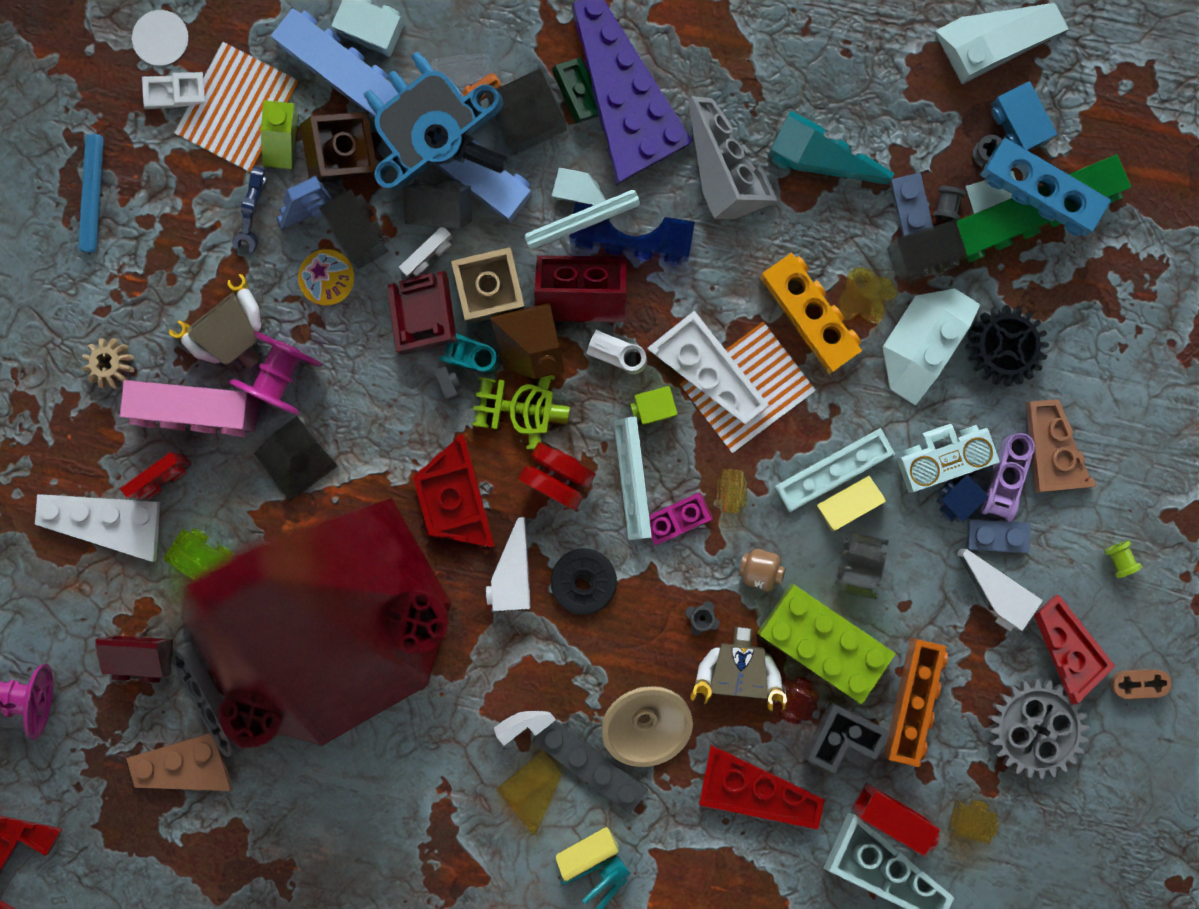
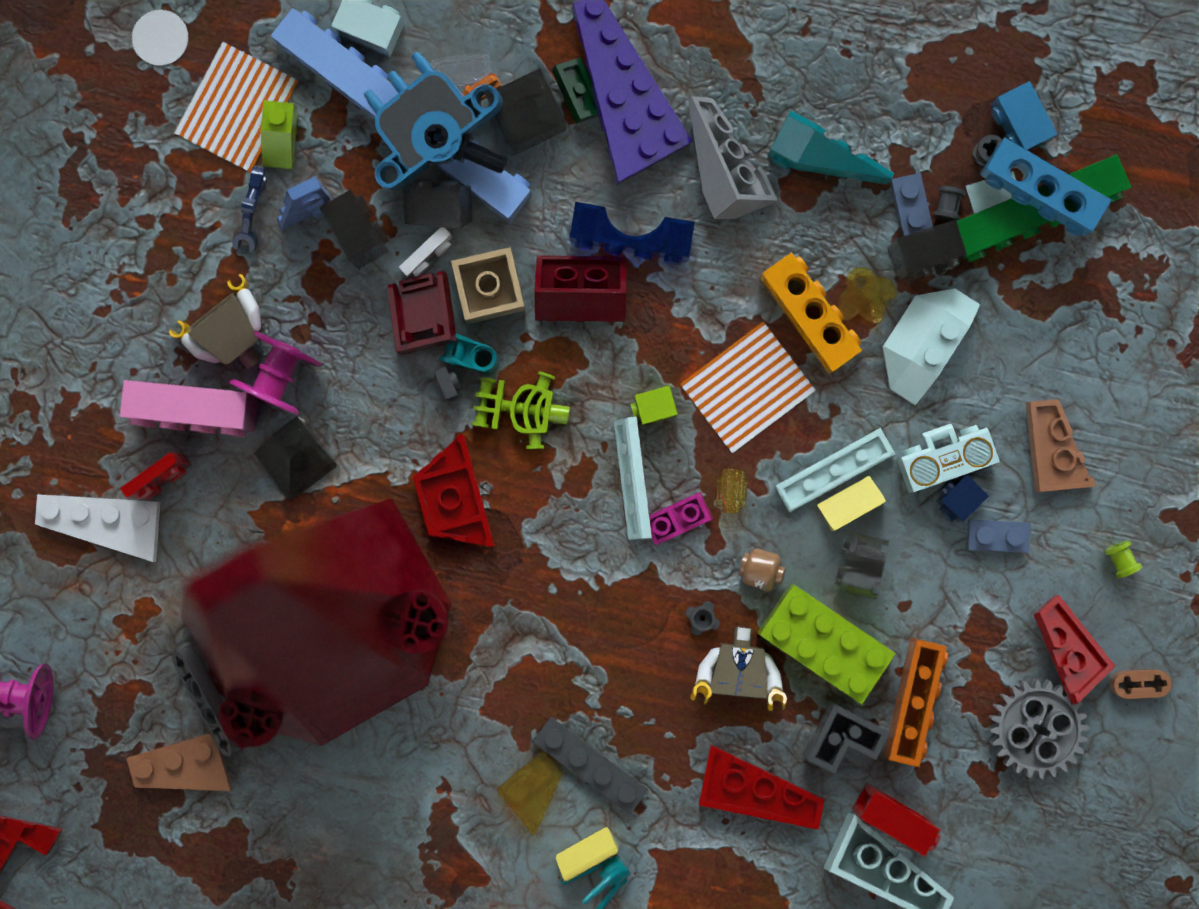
(90, 193): dark azure axle -> none
(97, 363): tan gear -> none
(135, 657): dark red slope -> none
(173, 90): white slope -> none
(193, 553): clear neon green brick -> none
(326, 277): sticker -> none
(338, 146): reddish brown slope -> none
(511, 578): white slope -> none
(514, 725): white slope -> none
(528, 341): reddish brown slope -> none
(558, 473): red wheel -> none
(576, 187): light aqua slope -> none
(582, 219): light aqua axle -> none
(589, 562): black wheel -> none
(614, 352): white piece -> none
(649, 738): tan dish -> none
(705, 363): white wing -> none
(800, 700): clear red head -> none
(974, 820): clear yellow brick -> none
(990, 39): light aqua wedge -> none
(998, 490): lavender piece -> none
(1001, 594): white slope -> none
(1028, 331): black gear -> none

